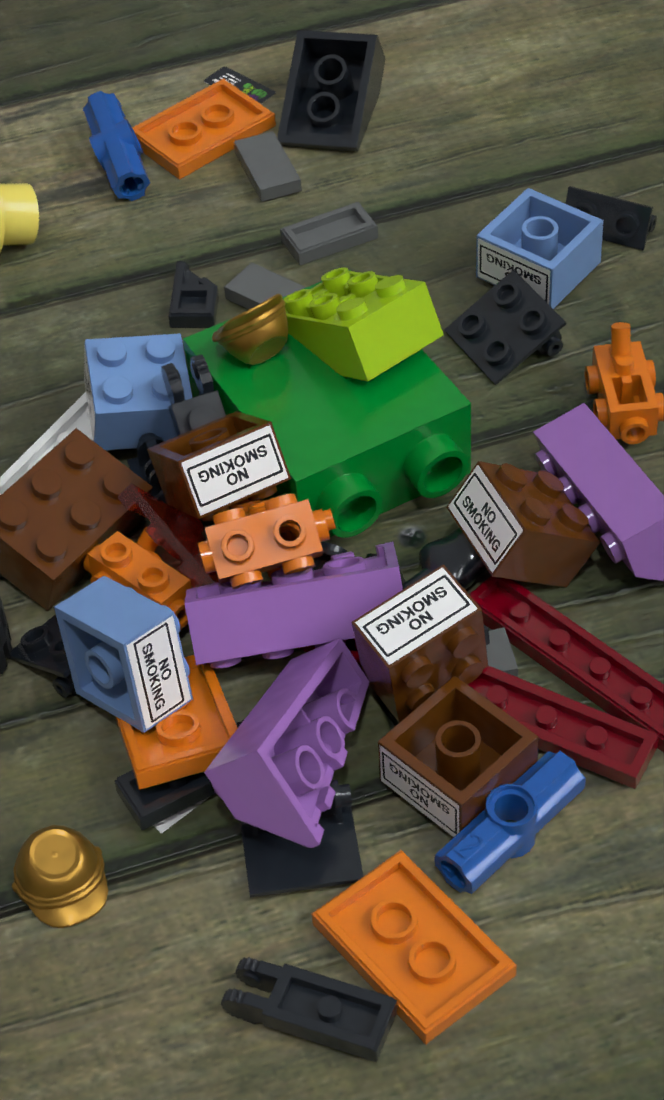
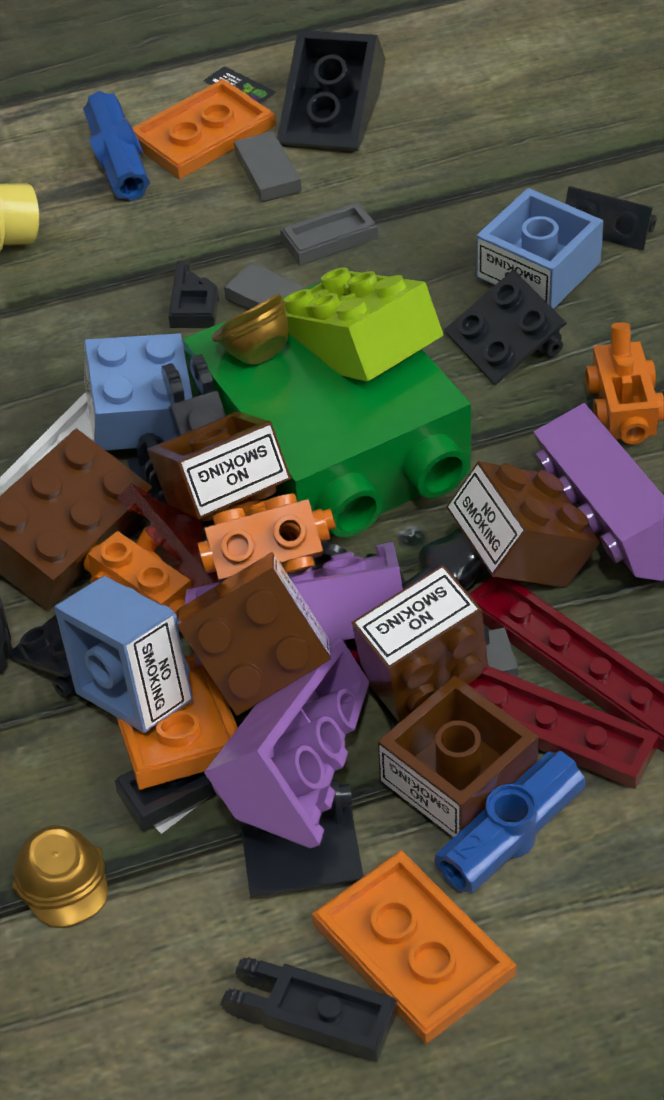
(254, 633): none -> reddish brown brick

